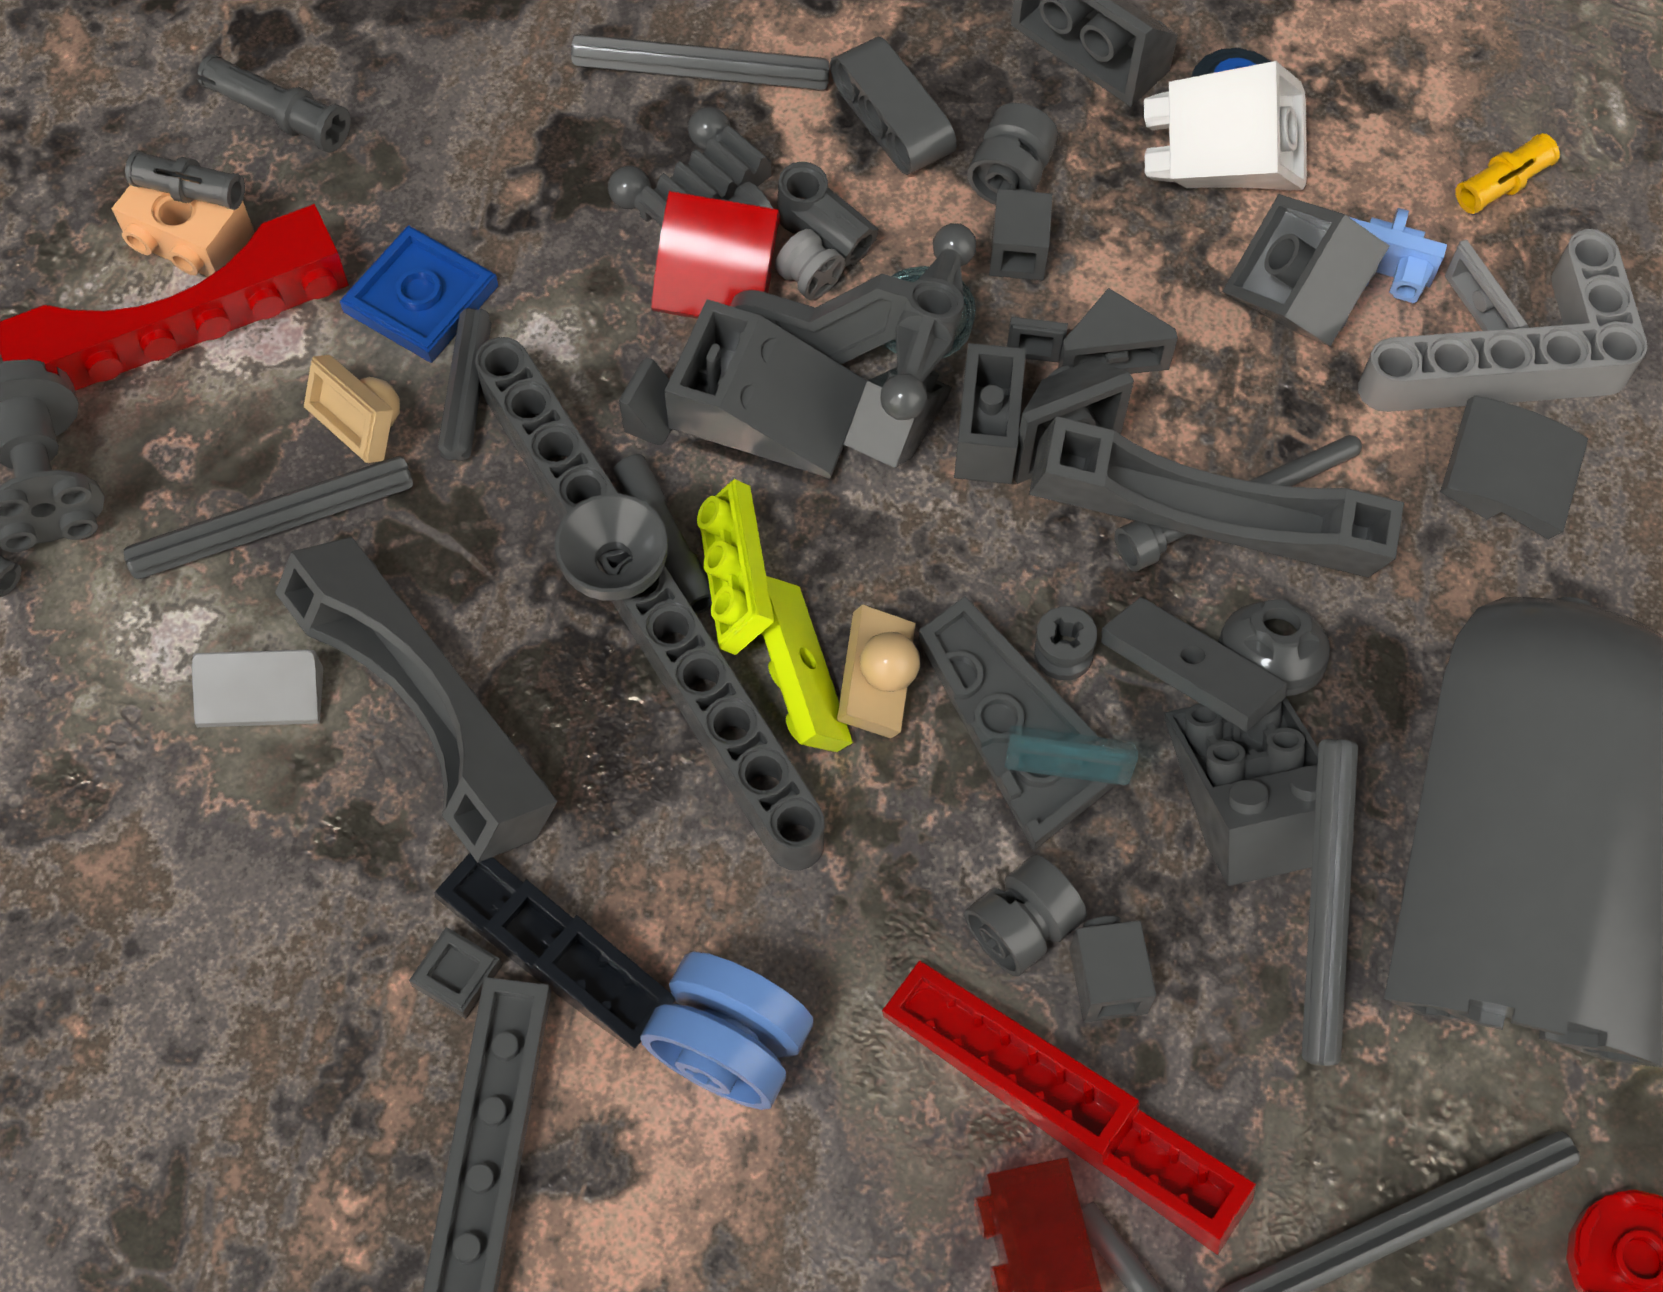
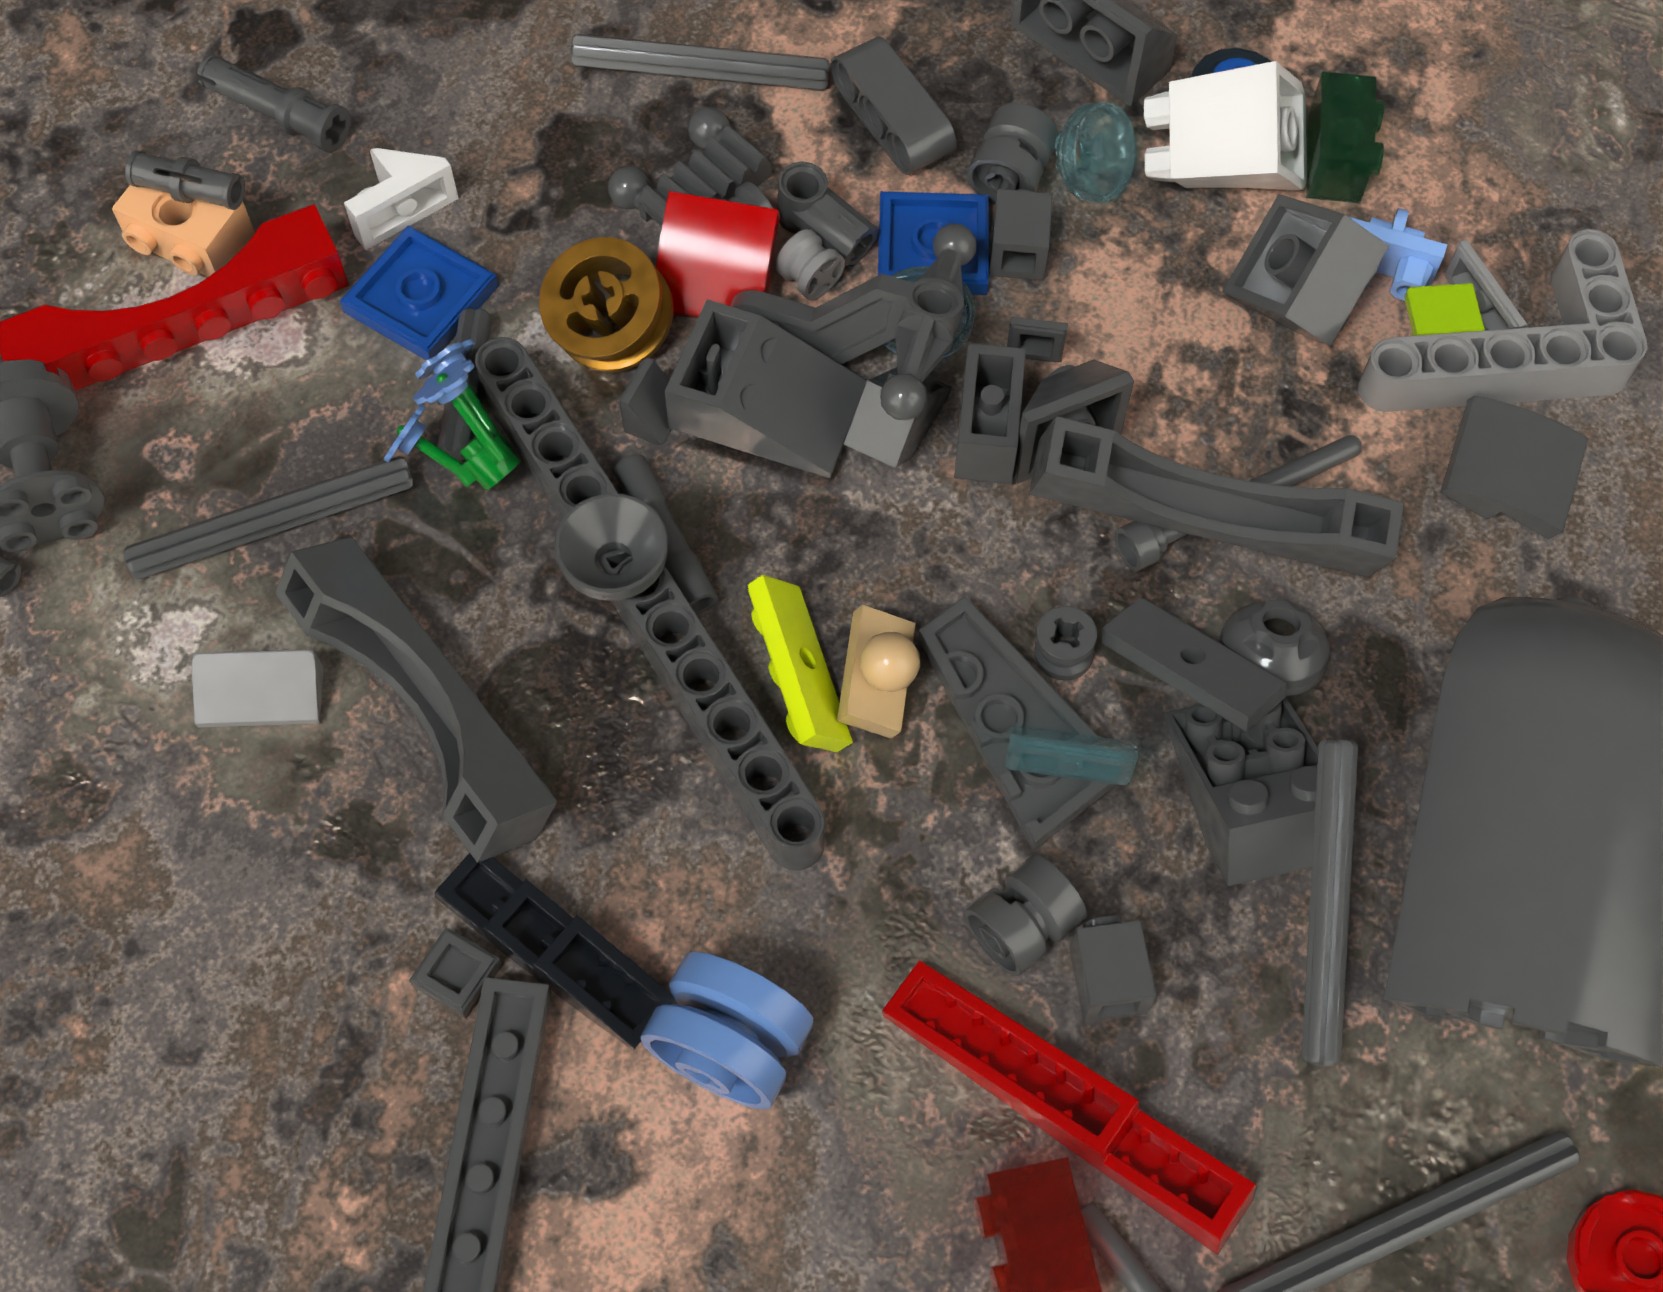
(352, 408): tan tile -> none
(407, 192): none -> white slope
(488, 453): none -> plant
(574, 304): none -> pearl gold wheel
(734, 567): neon yellow tile -> none
(911, 222): none -> blue tile
(1106, 152): none -> clear light blue piece
(1120, 336): dark grey slope -> none
(1343, 137): none -> clear green brick
(1443, 309): none -> lime panel
(1507, 173): yellow pin -> none

